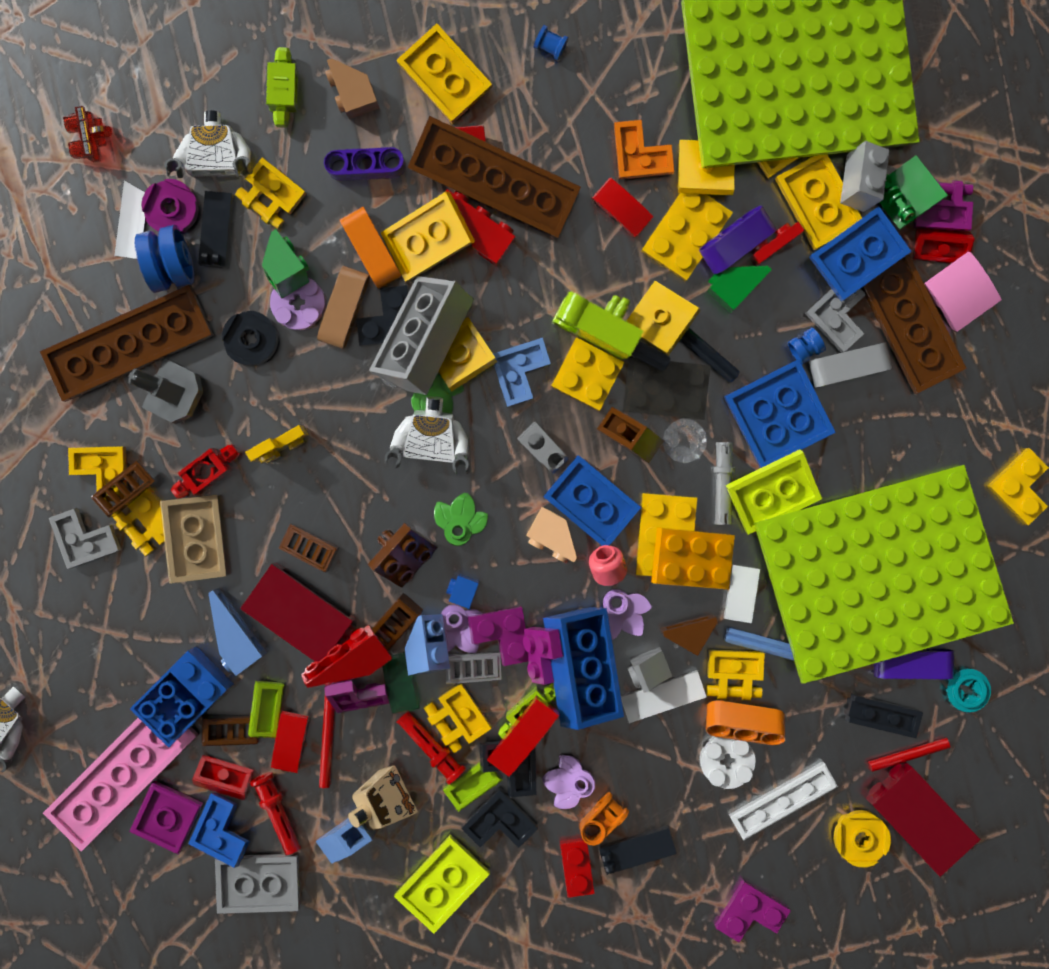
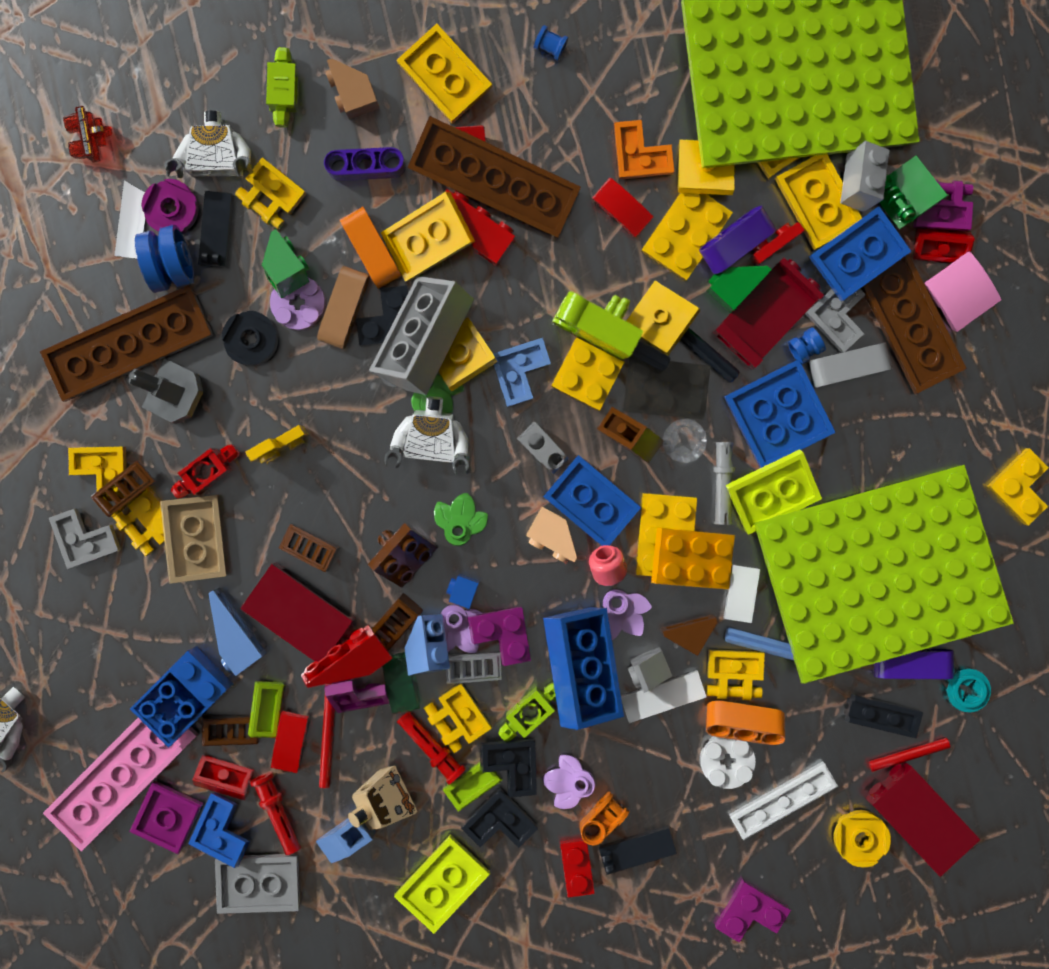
(523, 736): red slope -> none
(541, 647): magenta plate -> none
(768, 312): none -> dark red panel

